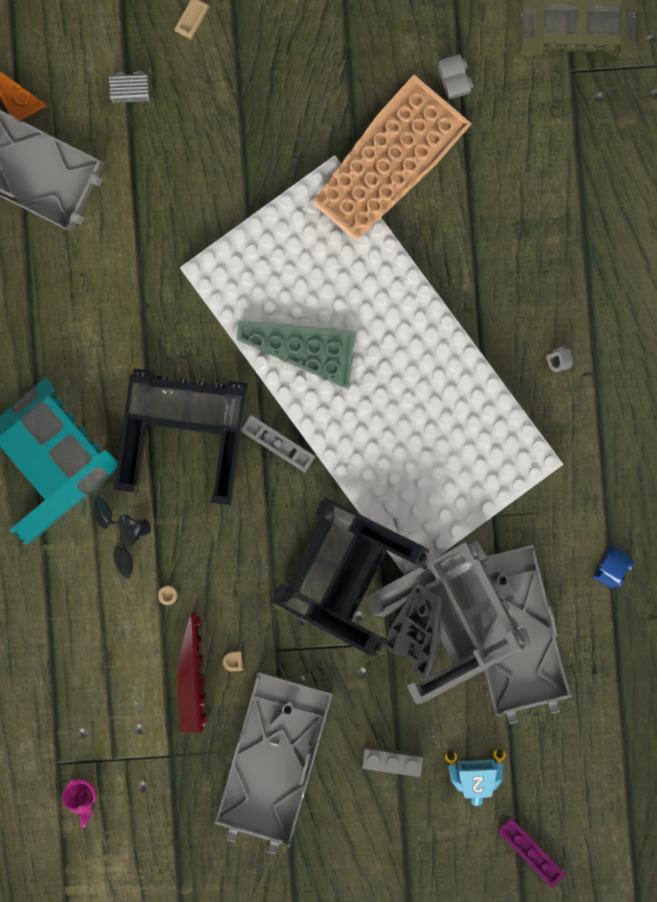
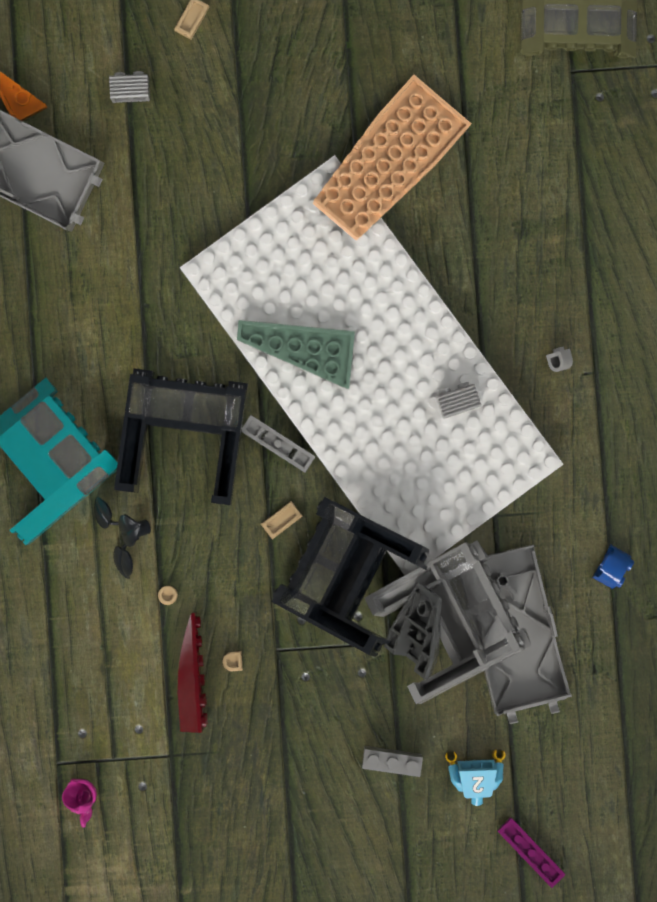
(273, 759): light grey piece -> none
(281, 520): none -> tan tile
(454, 76): light grey brick -> none
(458, 400): none -> light grey brick

